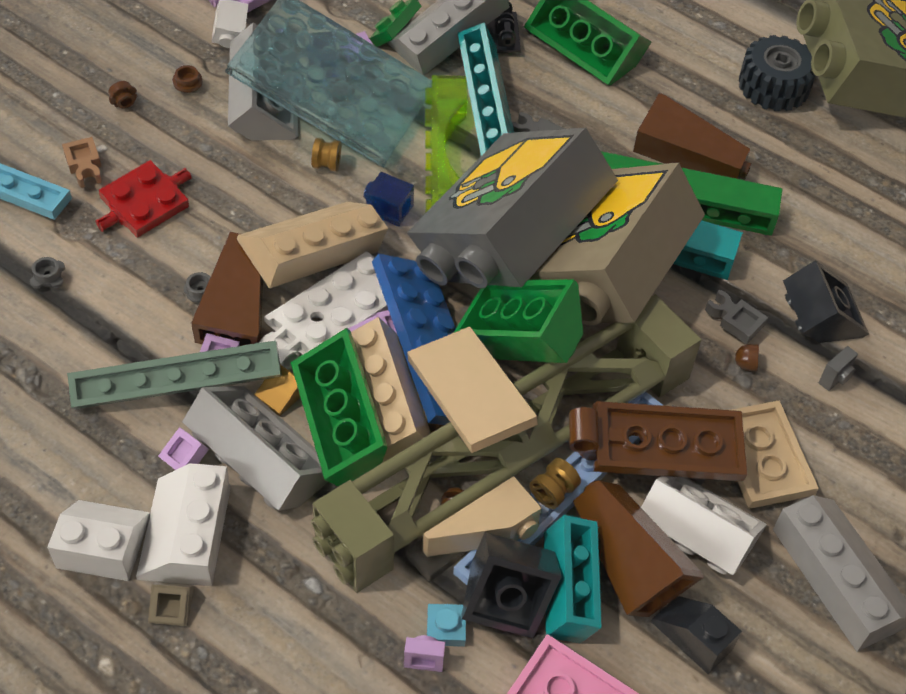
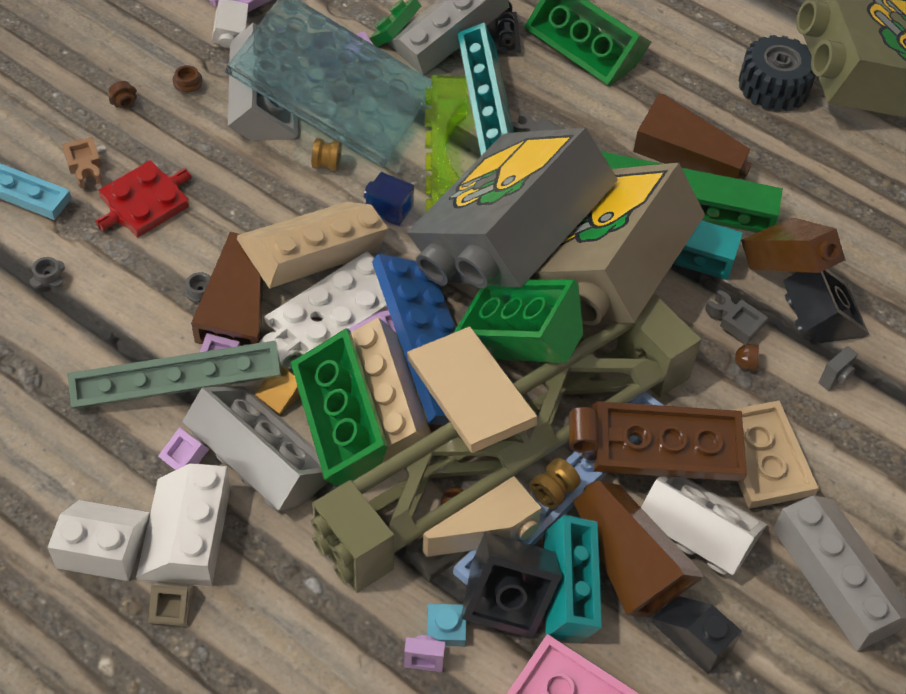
(794, 247): none -> reddish brown slope

